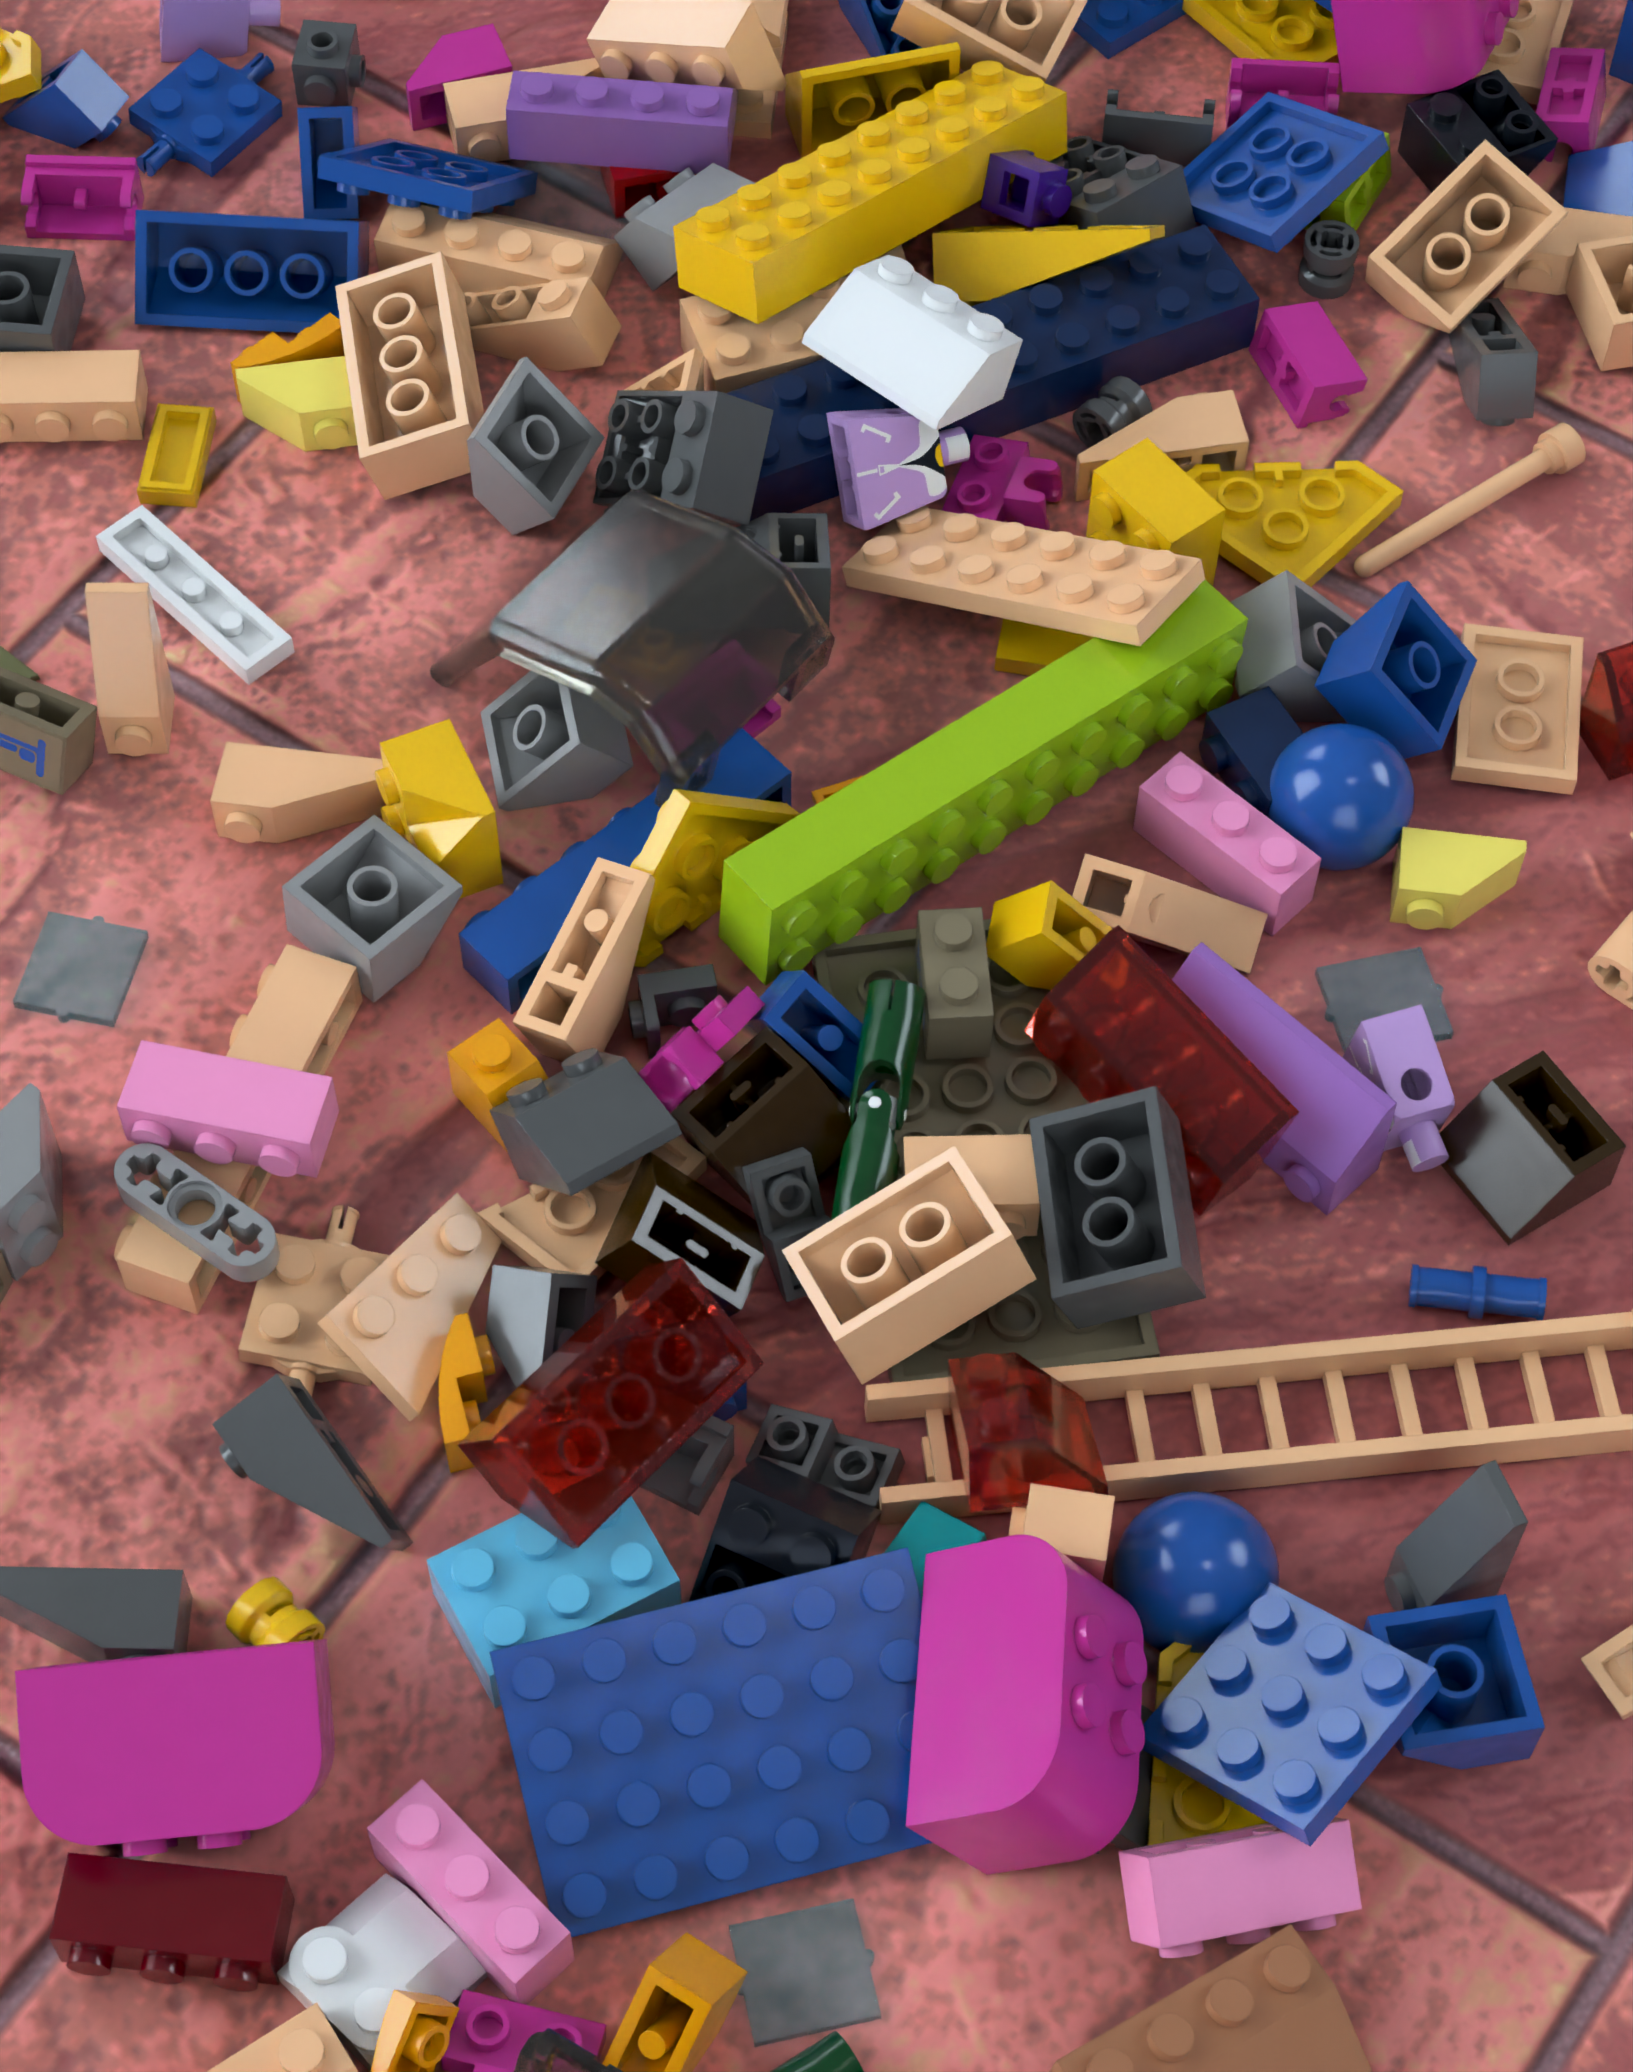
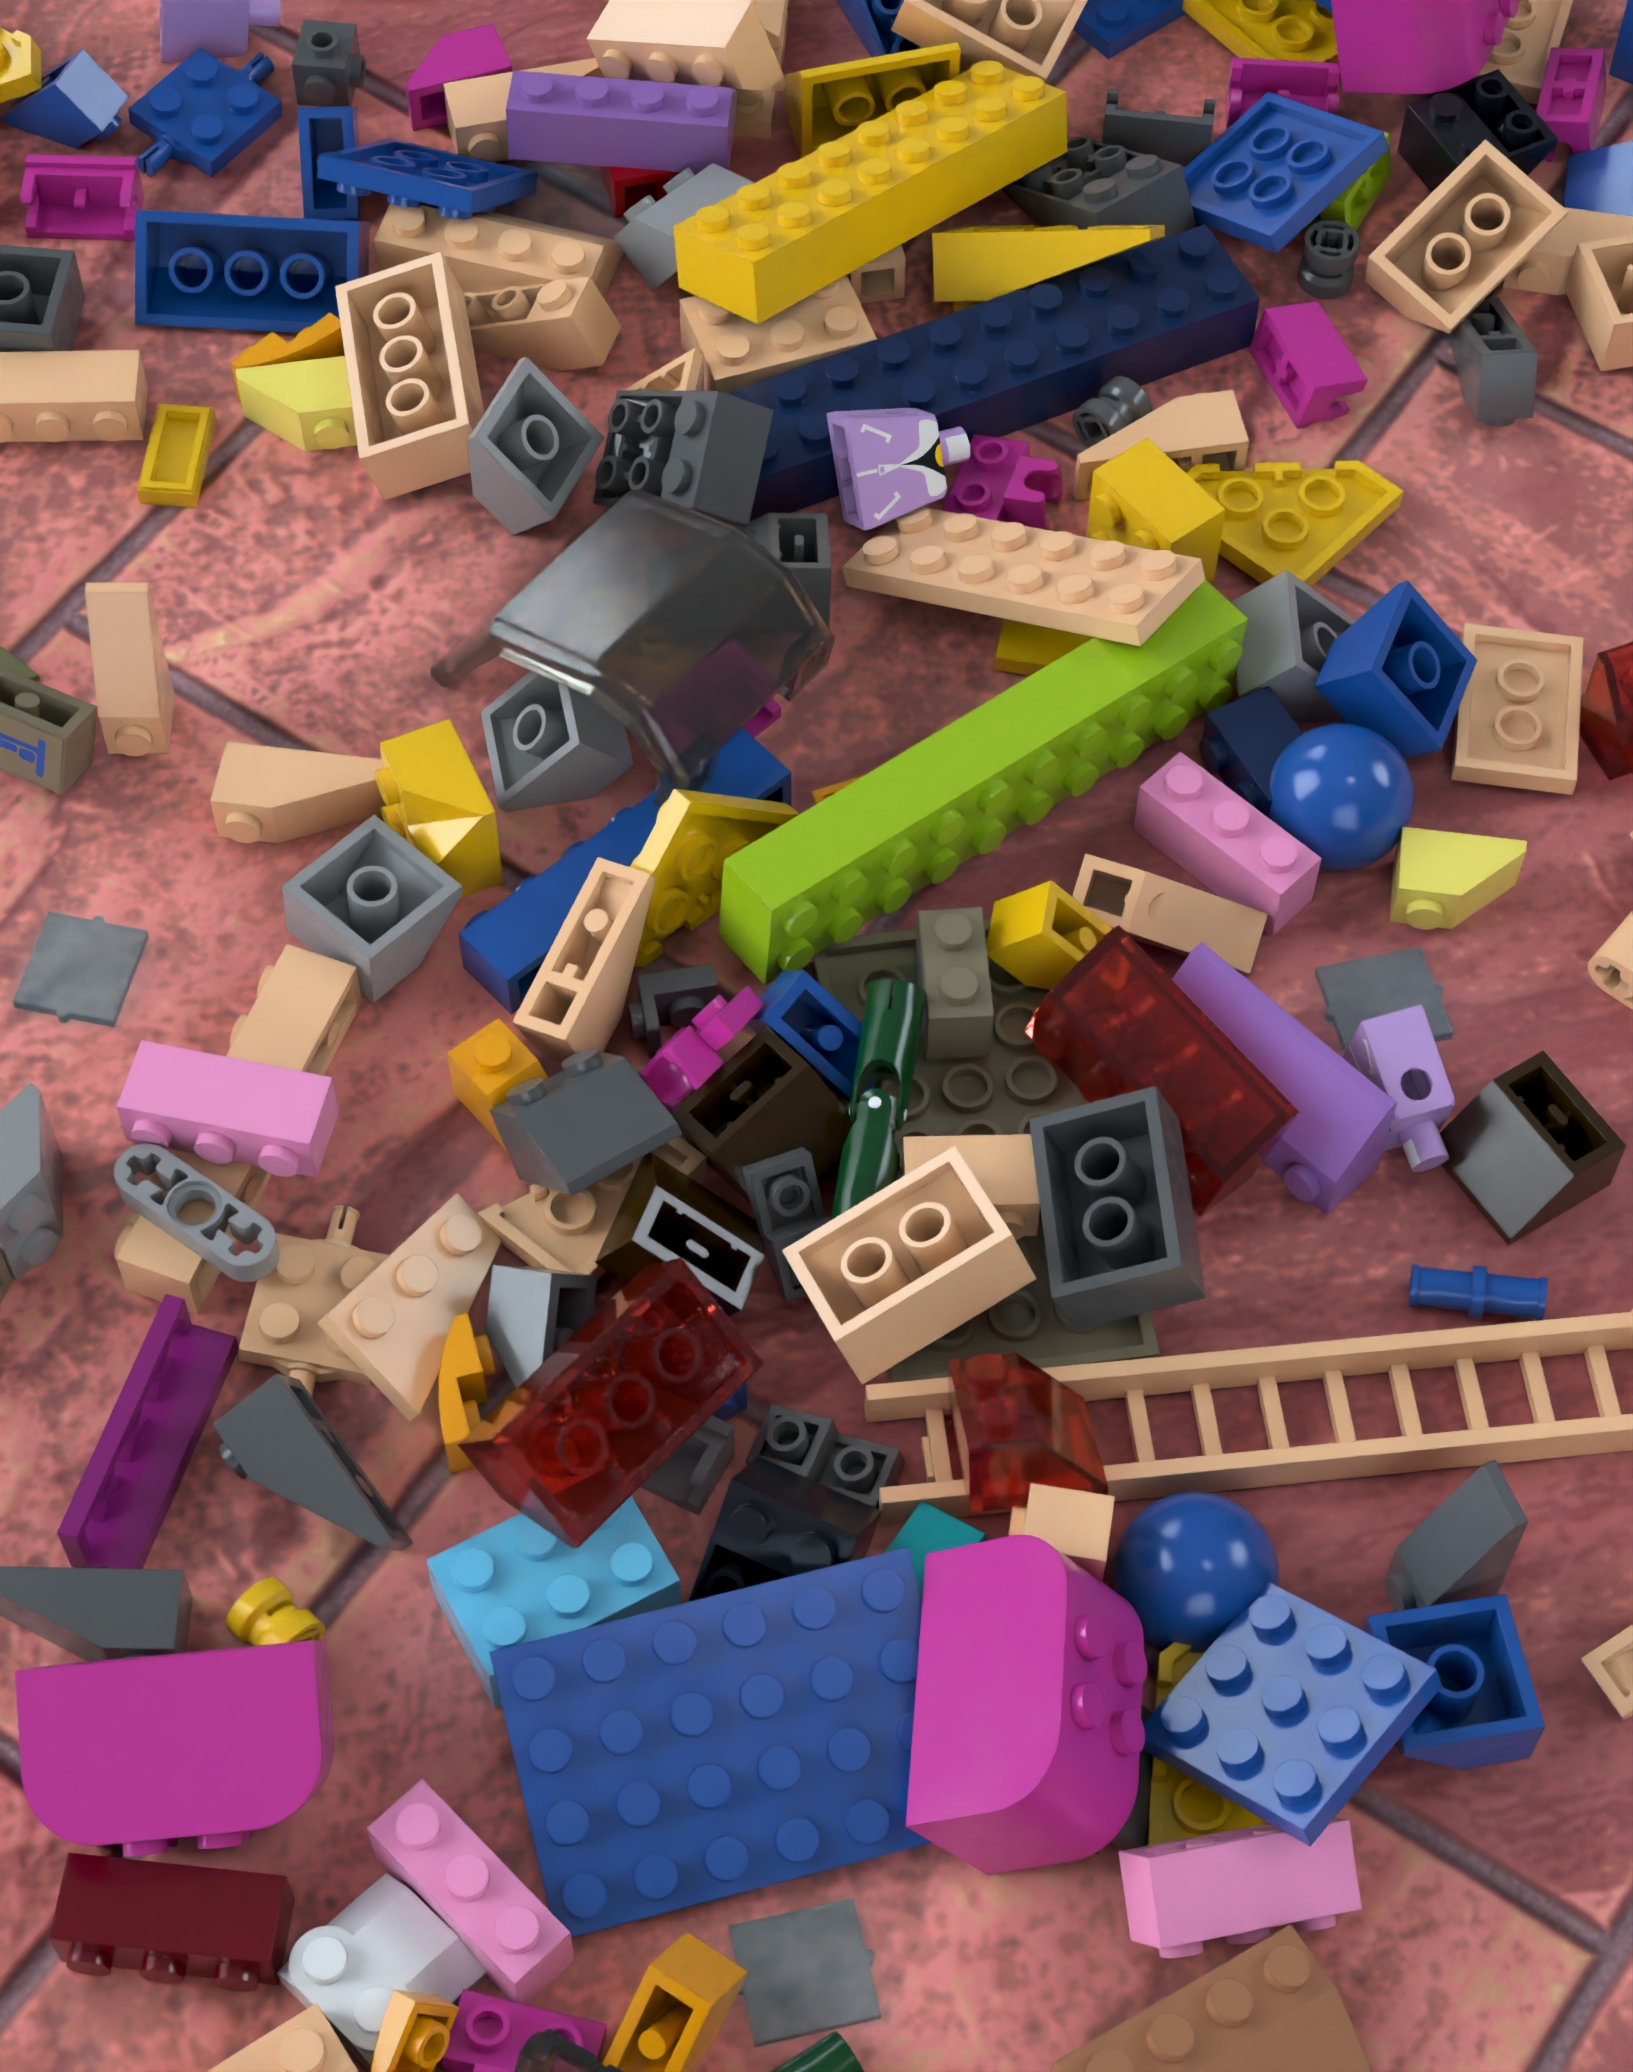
(147, 1442): none -> magenta fence
(196, 594): white plate -> none
(915, 342): white slope -> none
(1037, 191): dark purple brick -> none
(1555, 452): light nougat piece -> none

